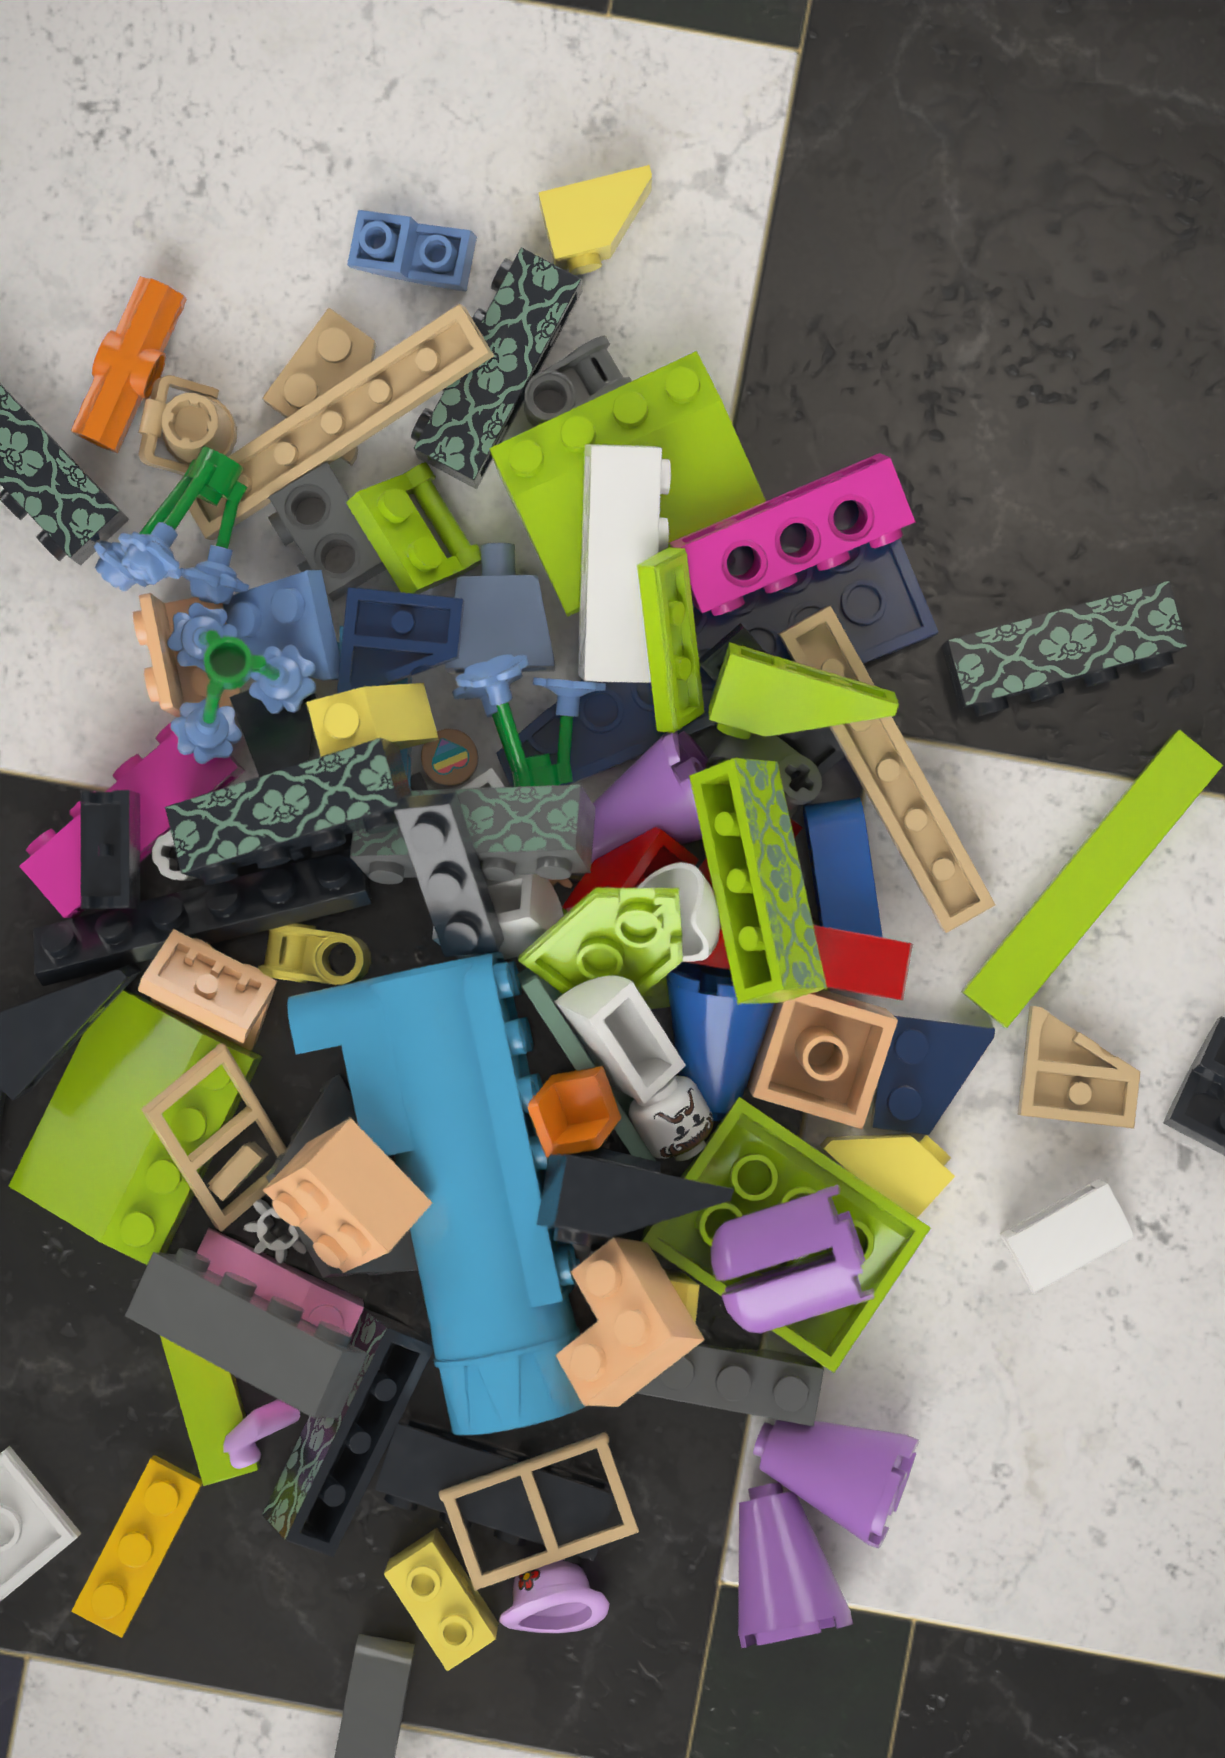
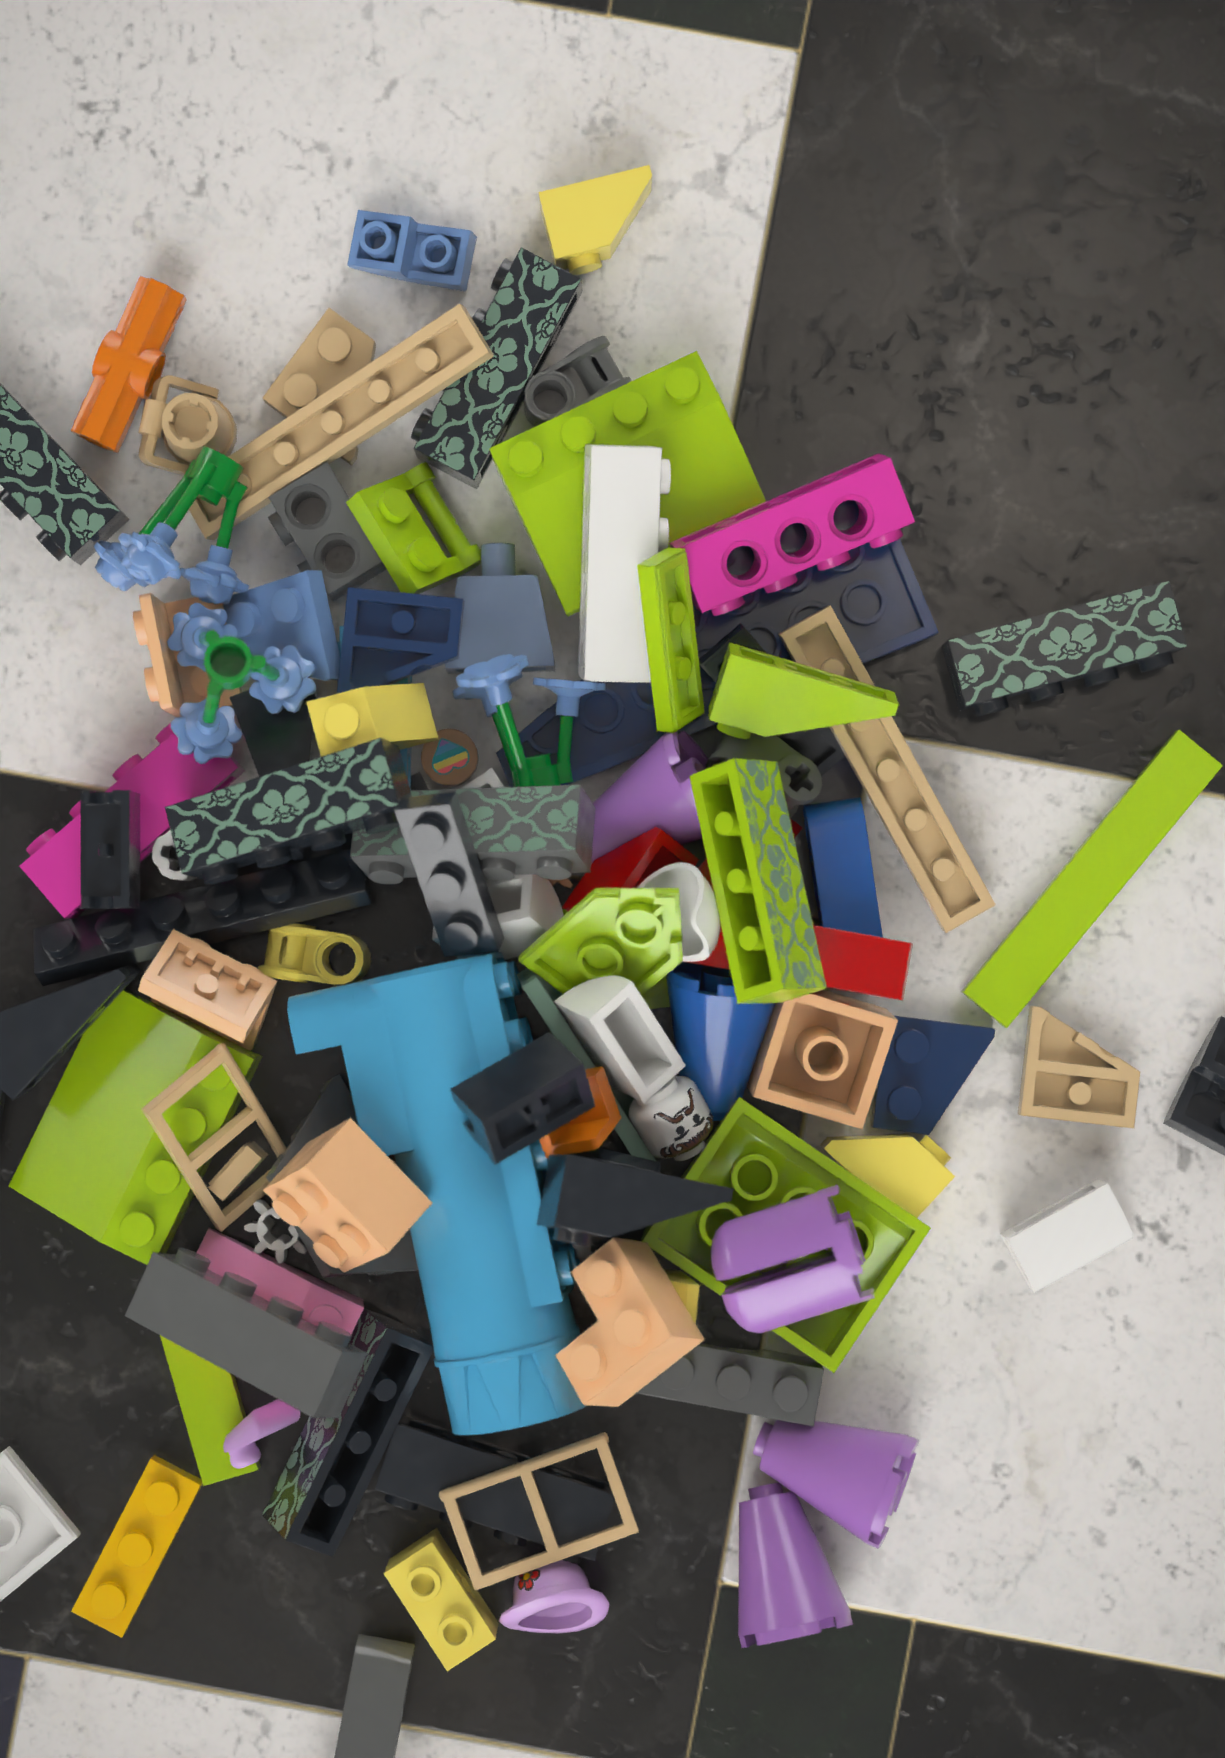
(523, 1097): none -> black hinge

